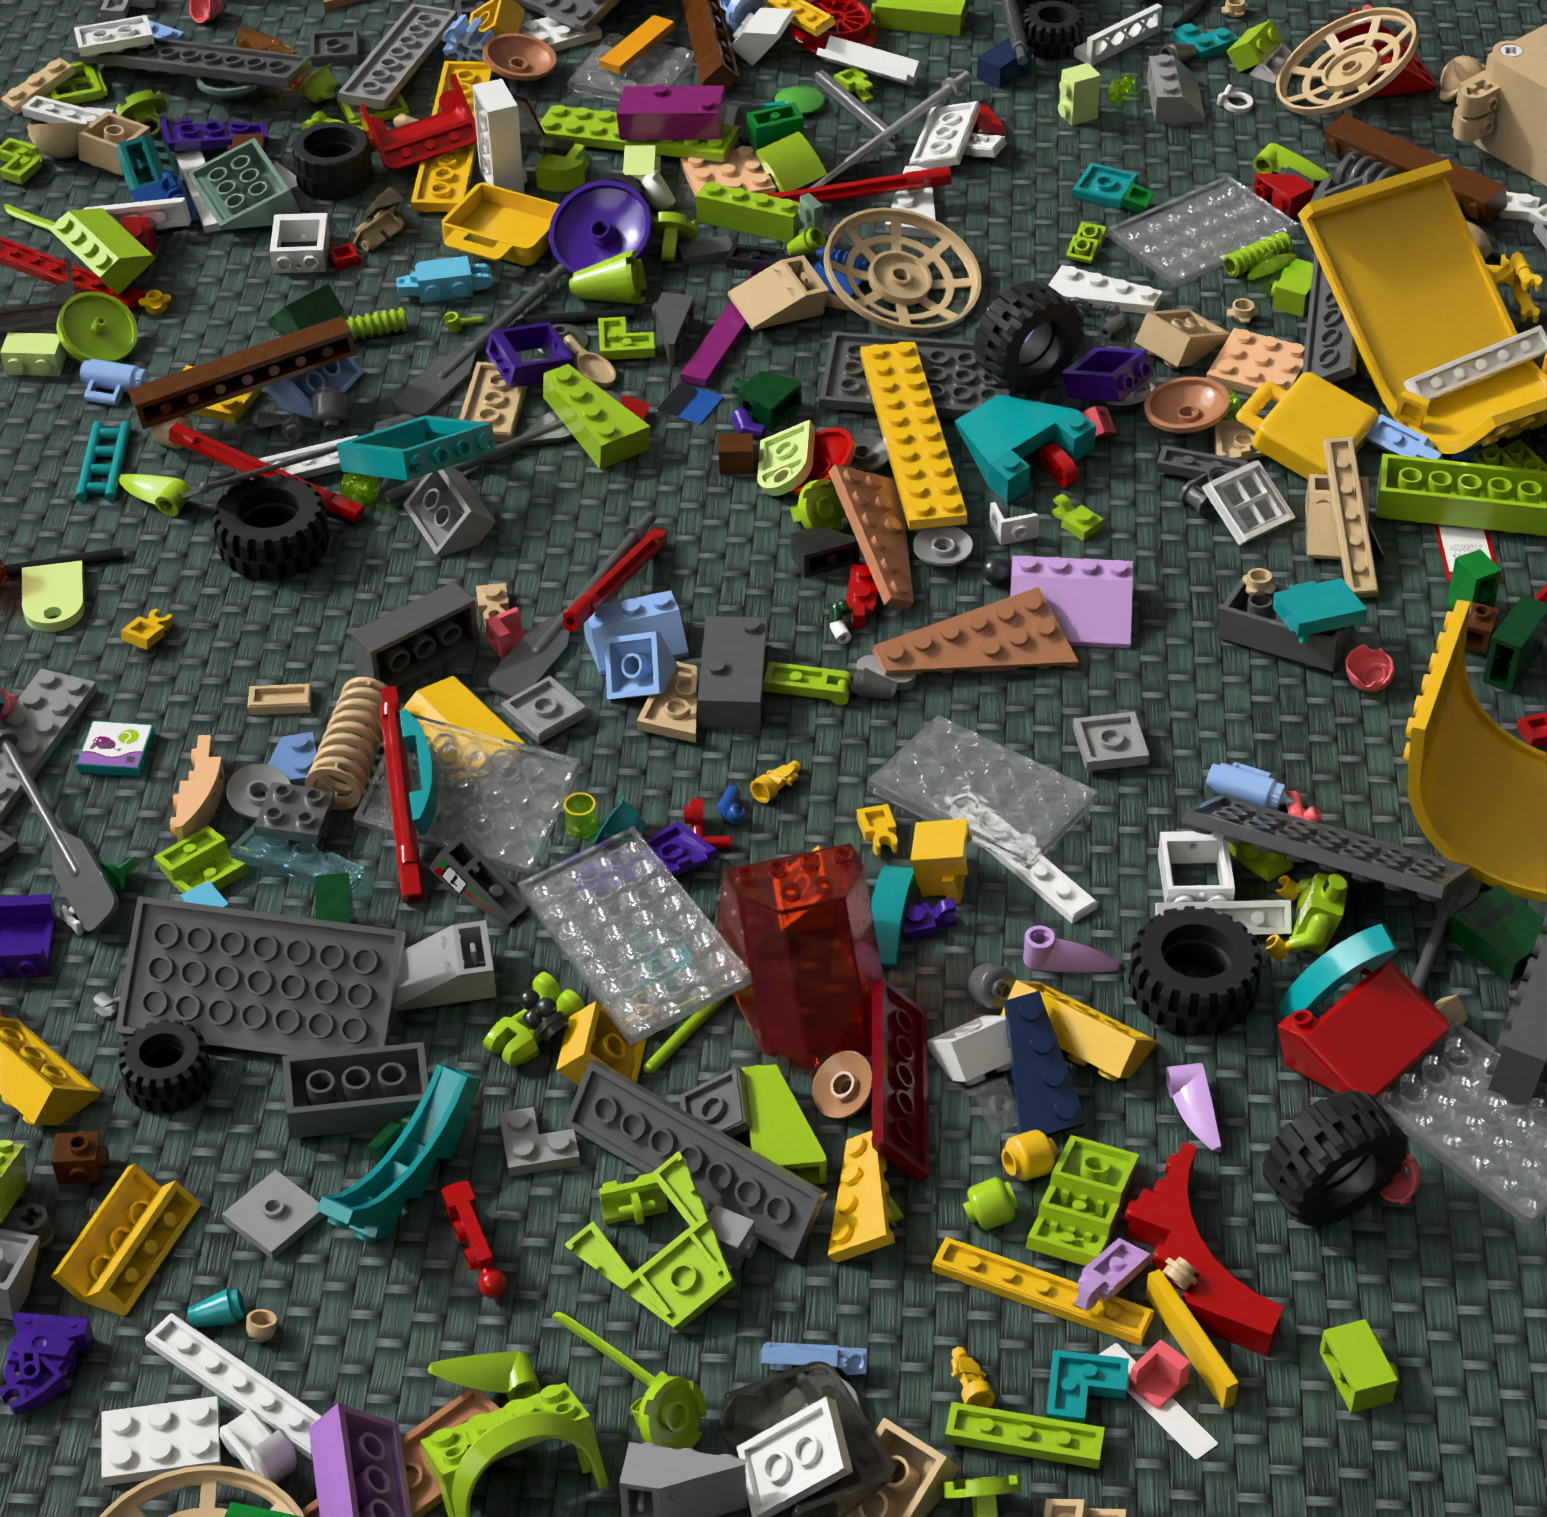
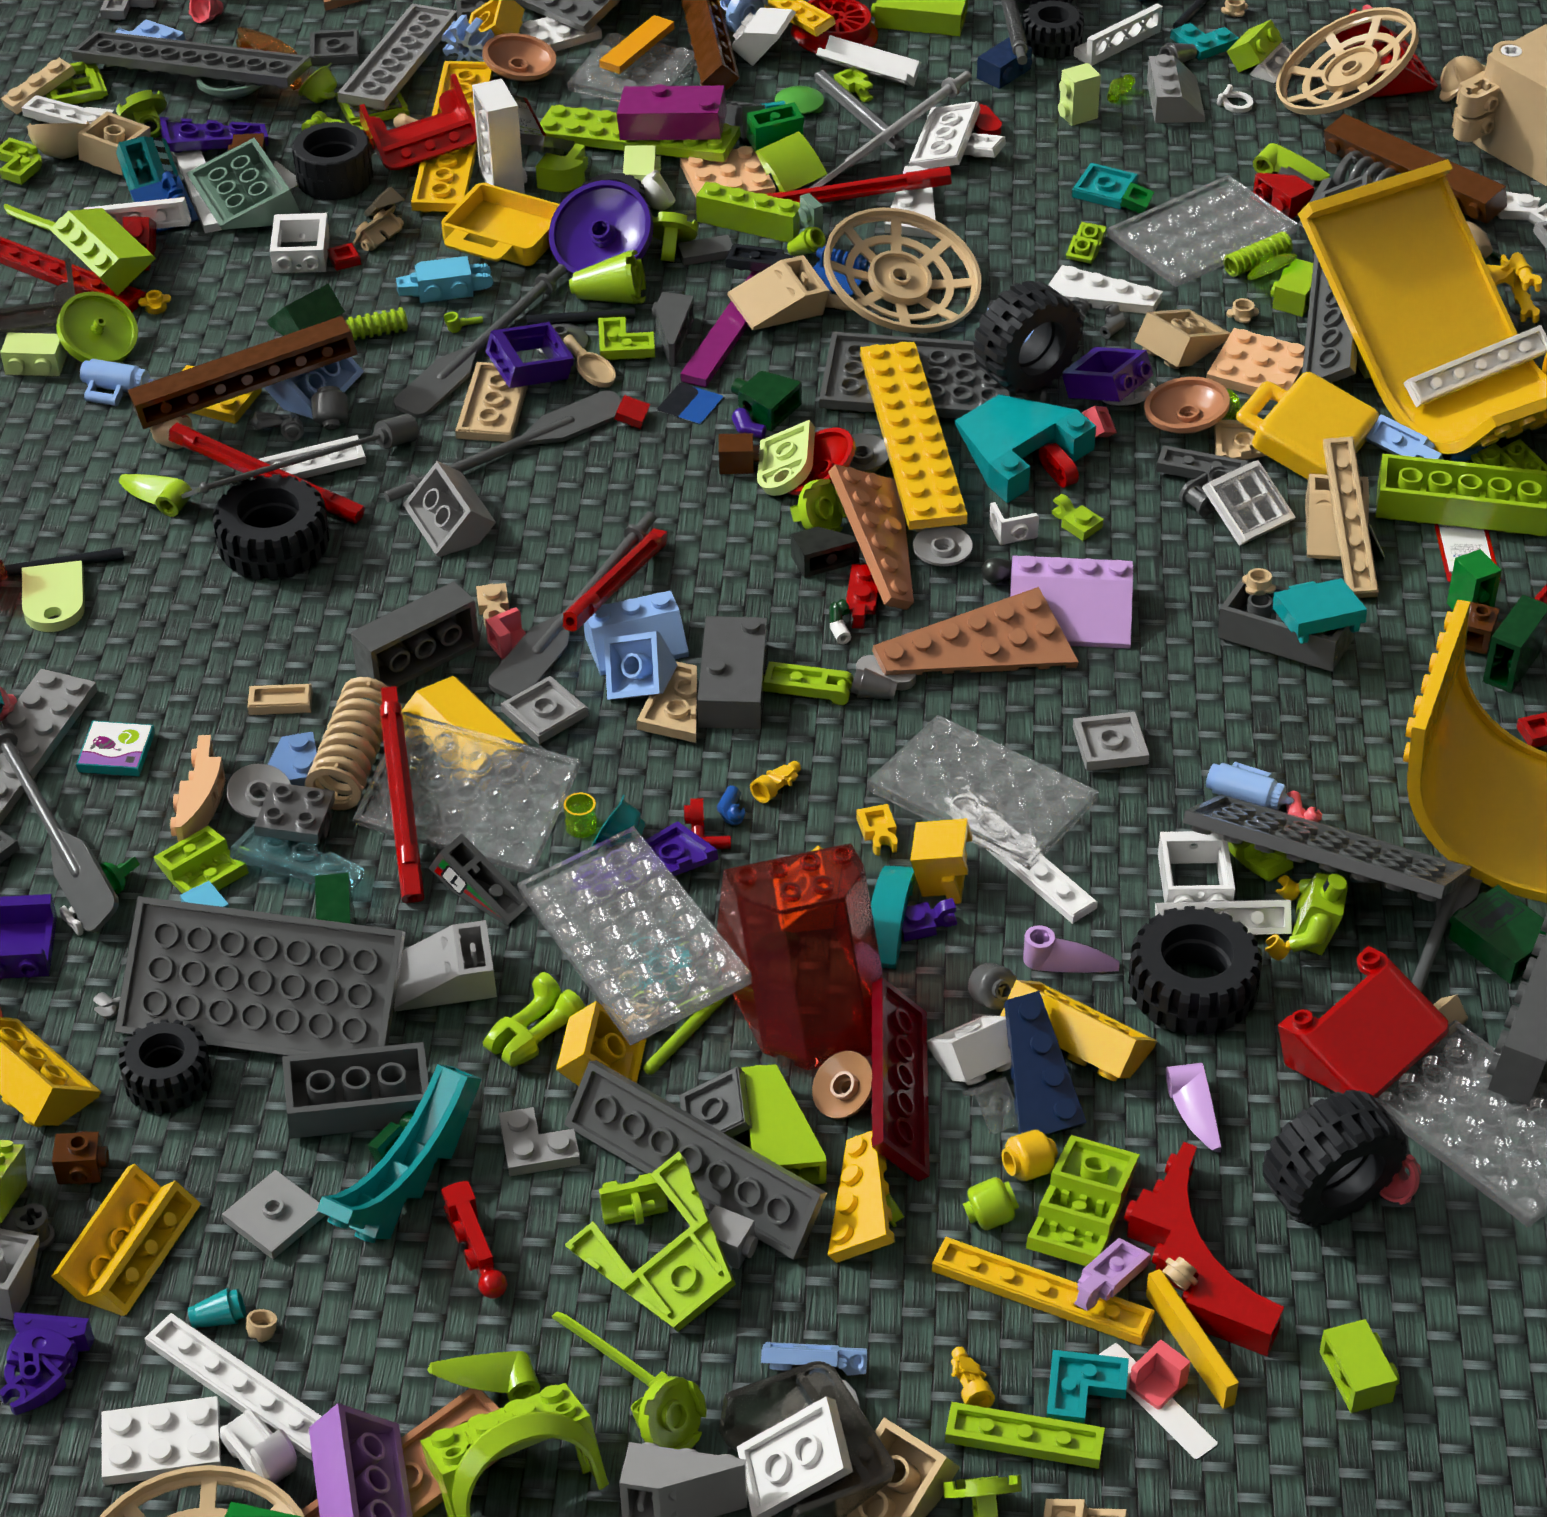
(95, 451): teal bar -> none
(114, 36): white plate -> none
(146, 632): yellow plate -> none
(359, 487): clear neon green wheel -> none
(394, 448): teal window -> none
(422, 801): teal slope -> none
(542, 1016): pearl dark grey piece -> none
(594, 417): lime wedge -> none
(991, 129): dark red tile -> none
(1336, 967): teal slope -> none
(1369, 668): coral hair -> none
(1412, 408): yellow plate -> none

